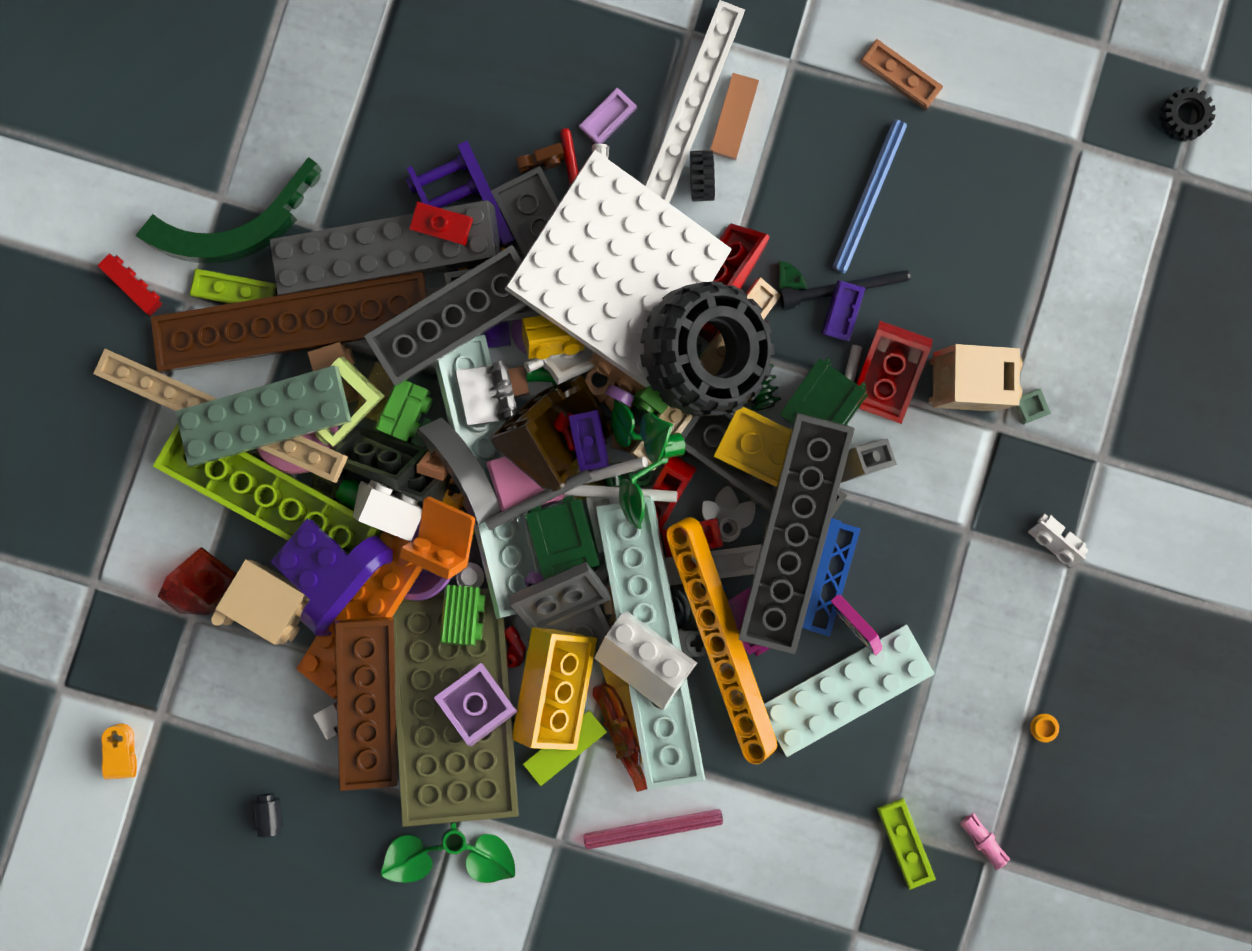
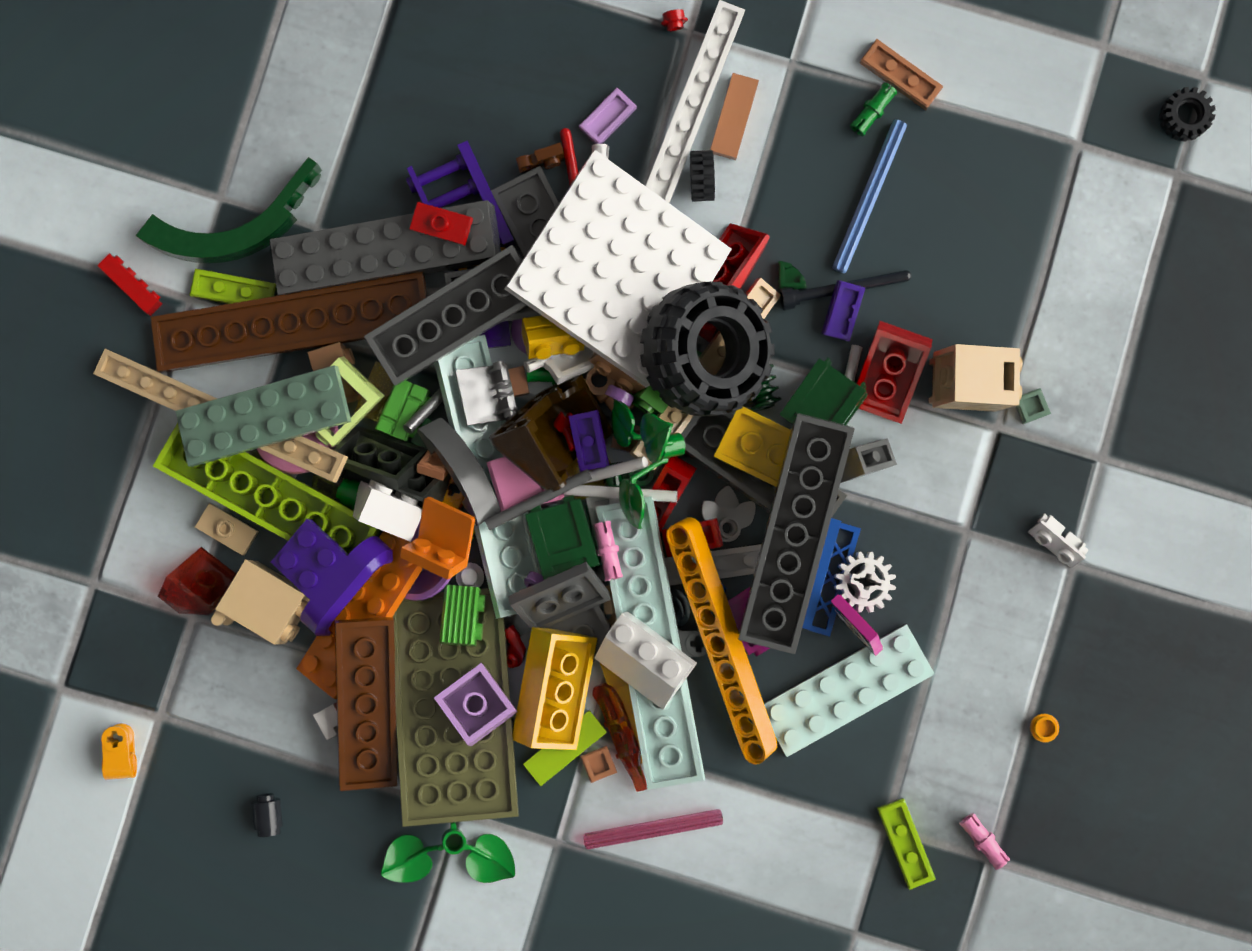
(226, 529): none -> tan plate
(411, 425): none -> flat silver bar
(598, 764): none -> nougat tile
(607, 550): none -> bright pink pin
(674, 19): none -> red plate
(868, 570): none -> white gear
(873, 109): none -> green pin

